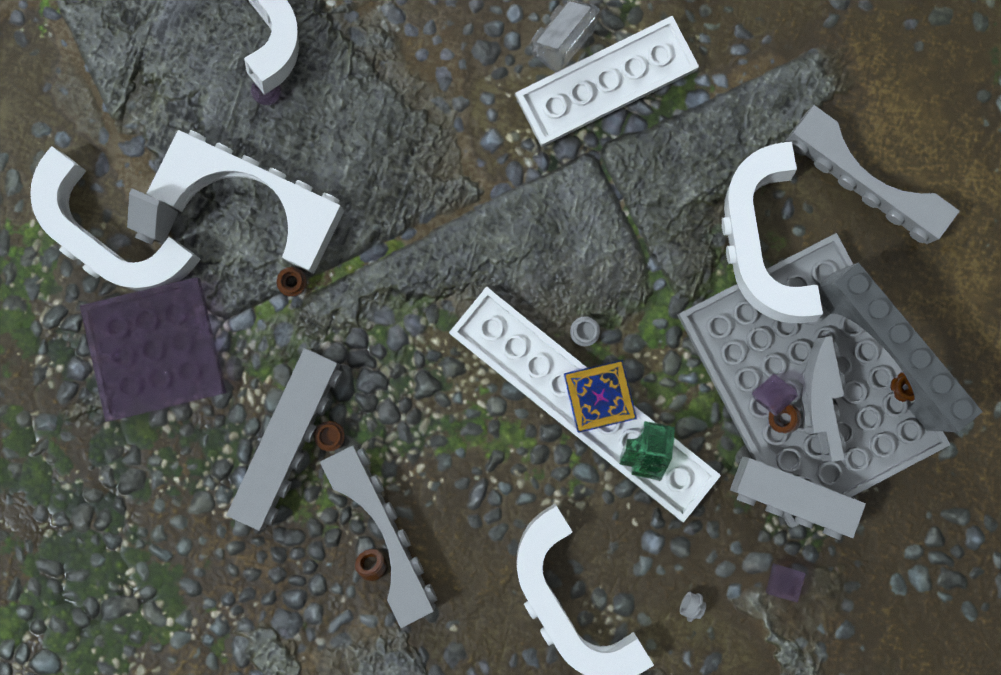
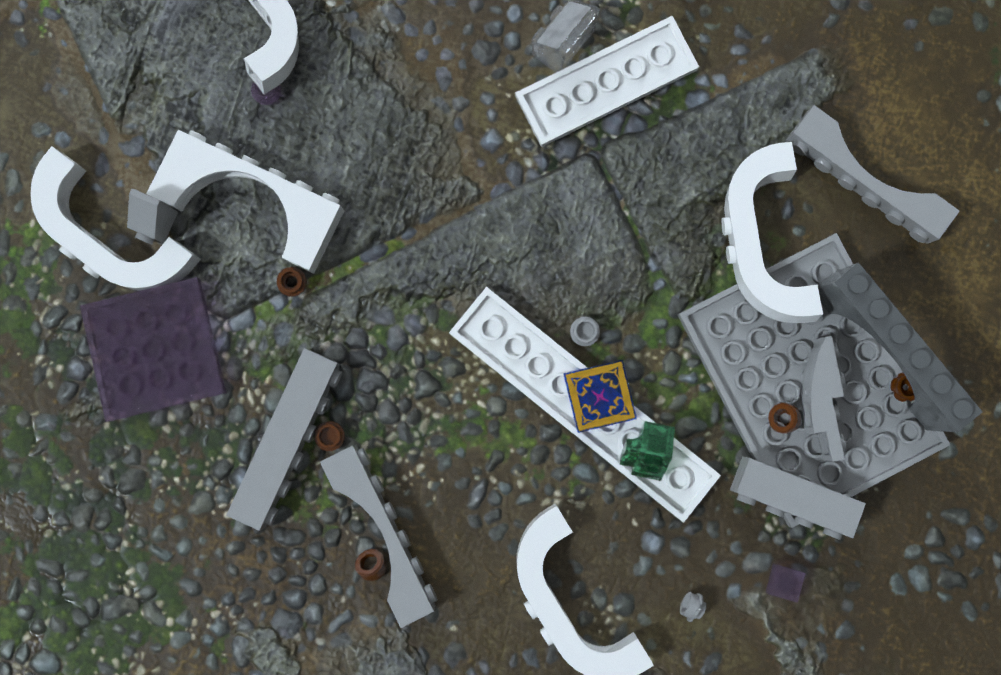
(774, 394): clear purple plate -> none

